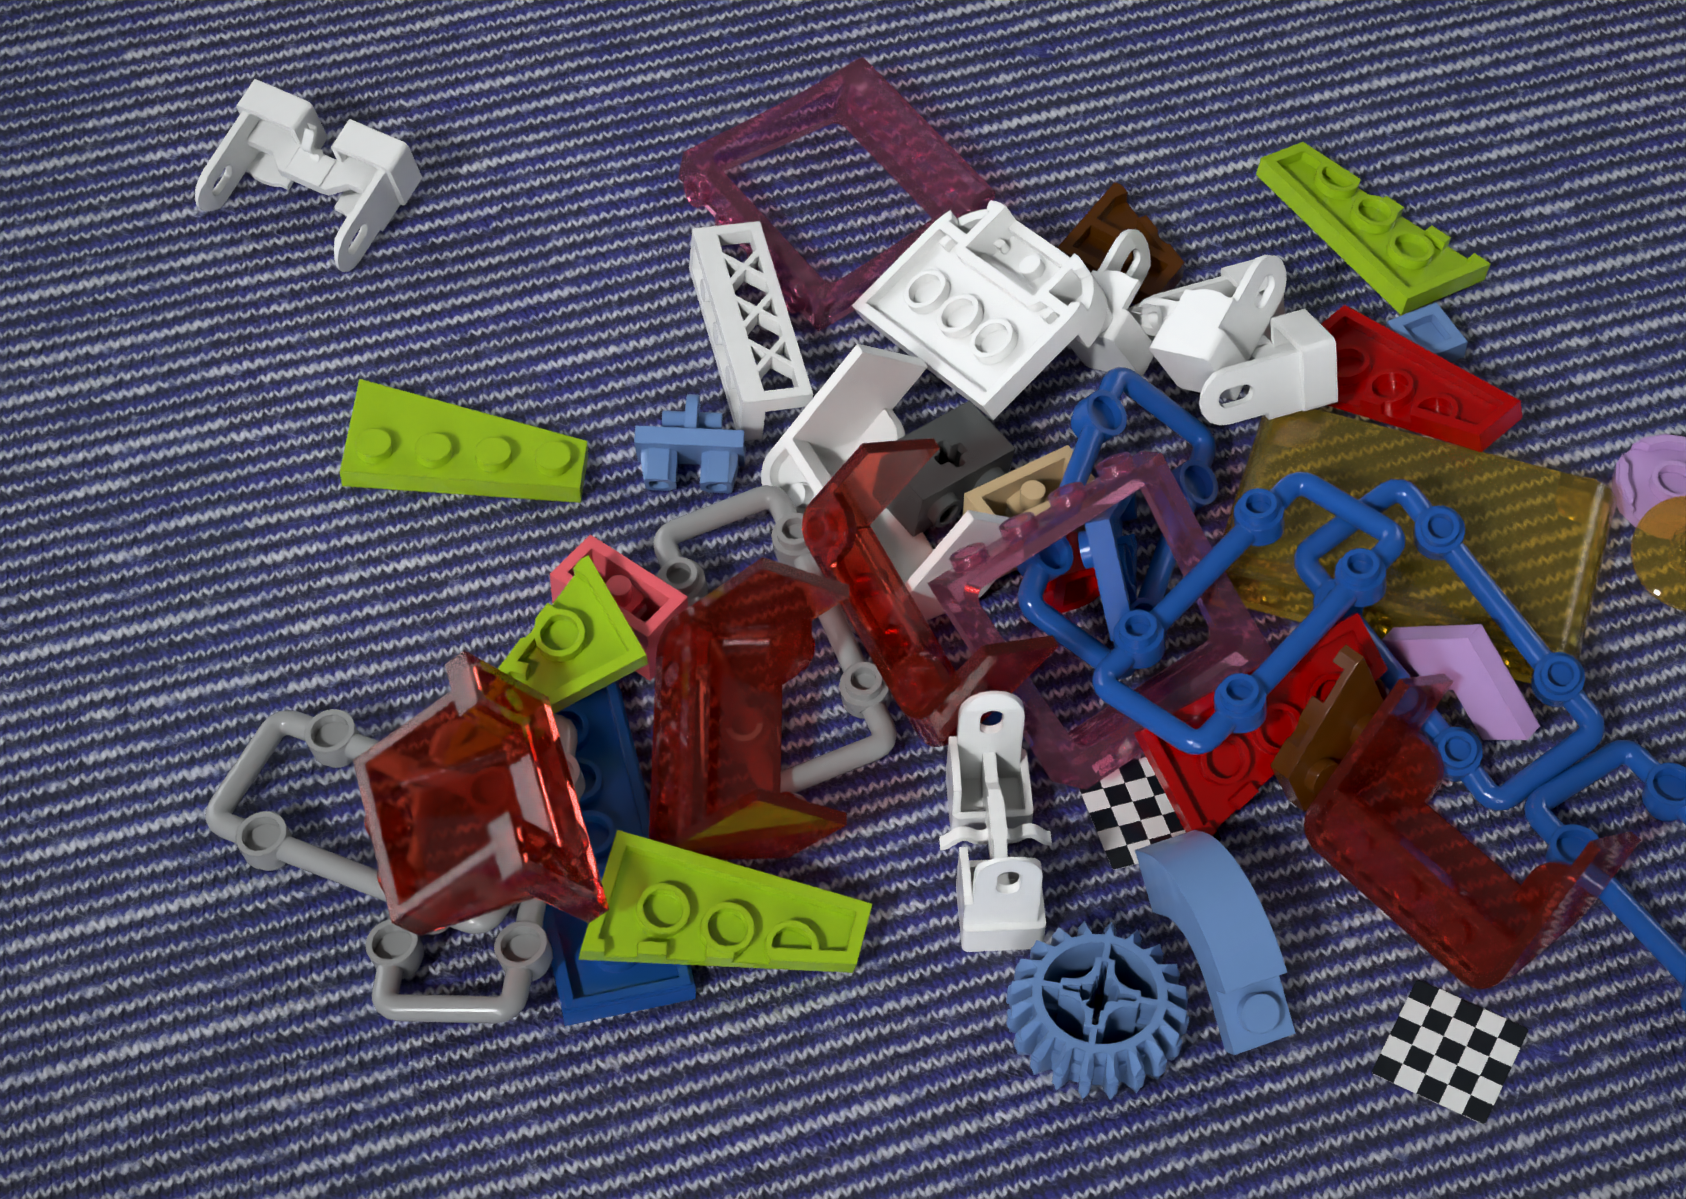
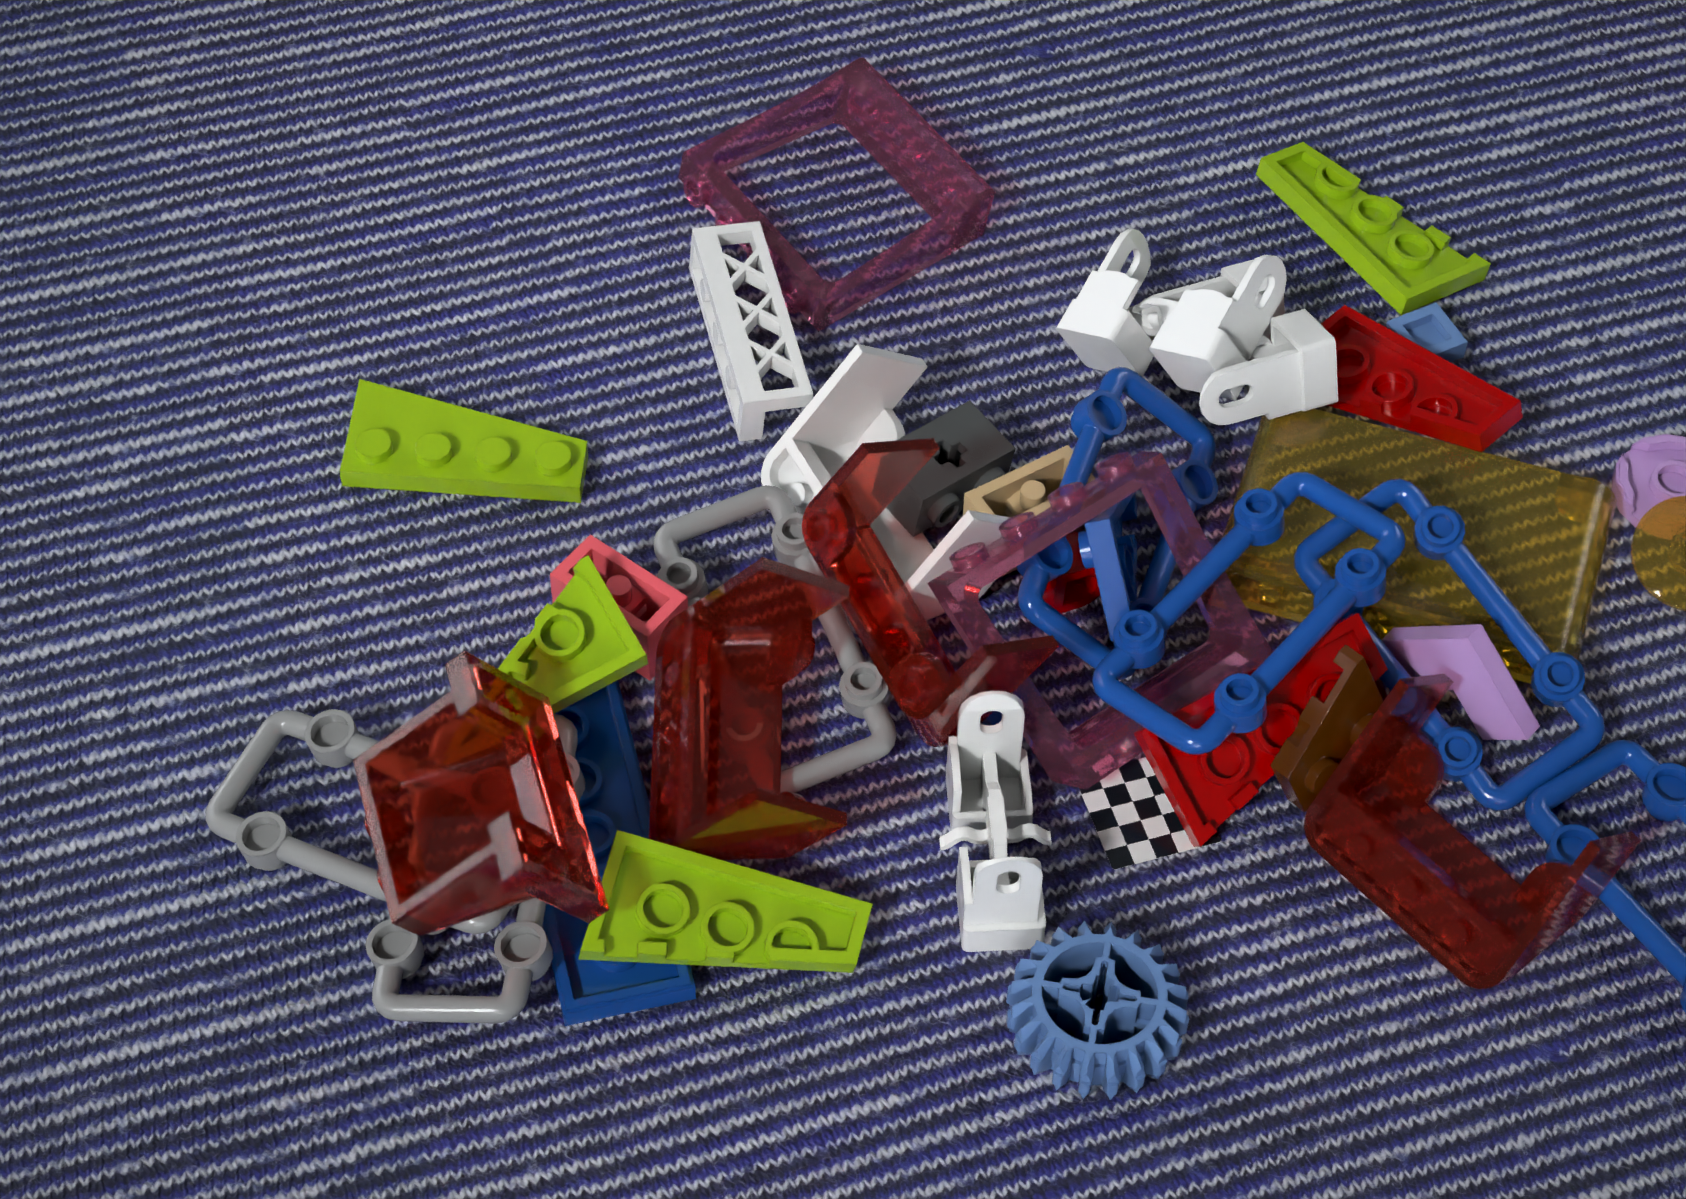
(281, 144): white piece -> none
(690, 439): medium blue hips -> none
(985, 304): white plate -> none
(1101, 227): reddish brown wing -> none
(1229, 932): medium blue arch -> none
(1450, 1051): sticker -> none

